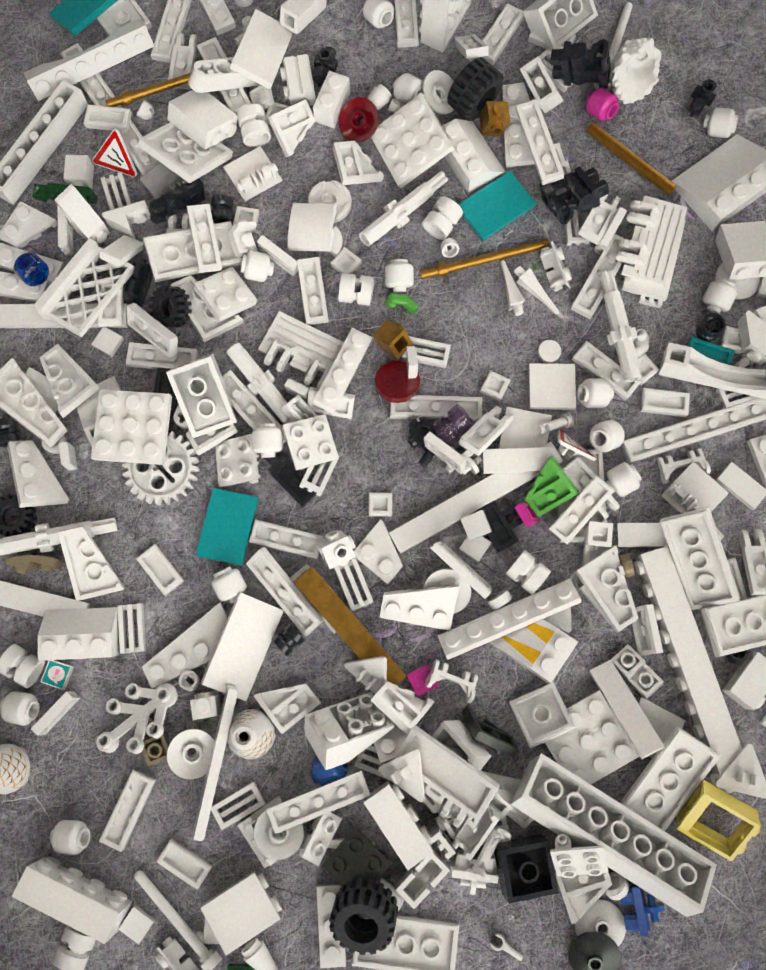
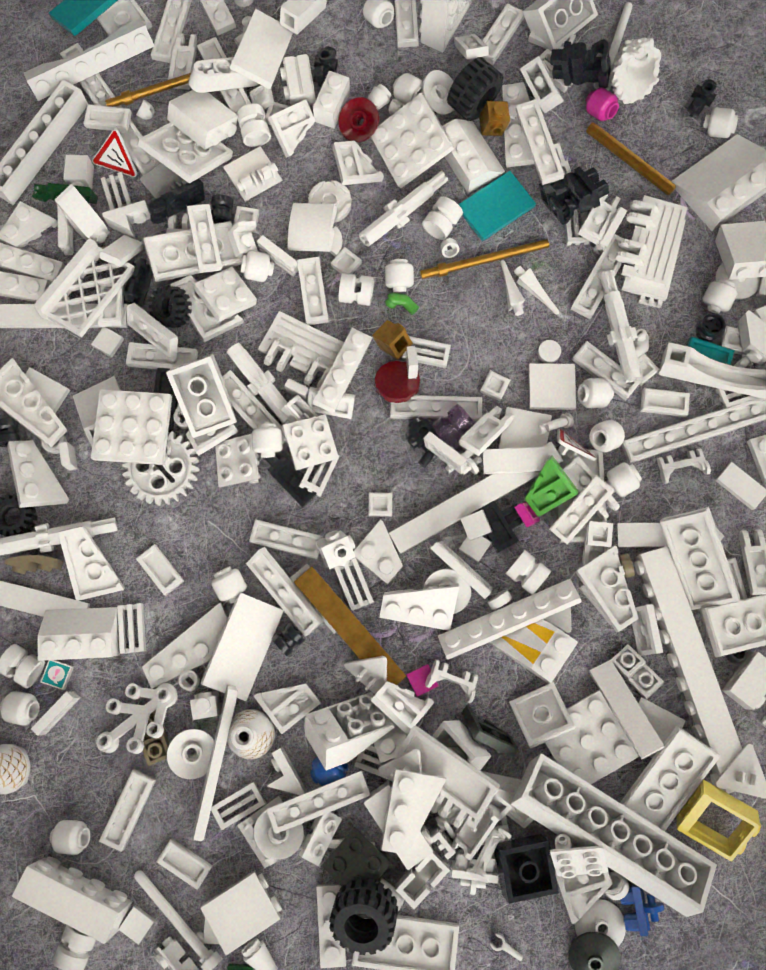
(31, 269): clear blue head -> none
(67, 379): white wing -> none
(227, 527): teal tile -> none
(290, 780): none -> white slope
(408, 808): none -> white wing
(553, 258): white hinge -> none
(694, 491): white hinge -> none

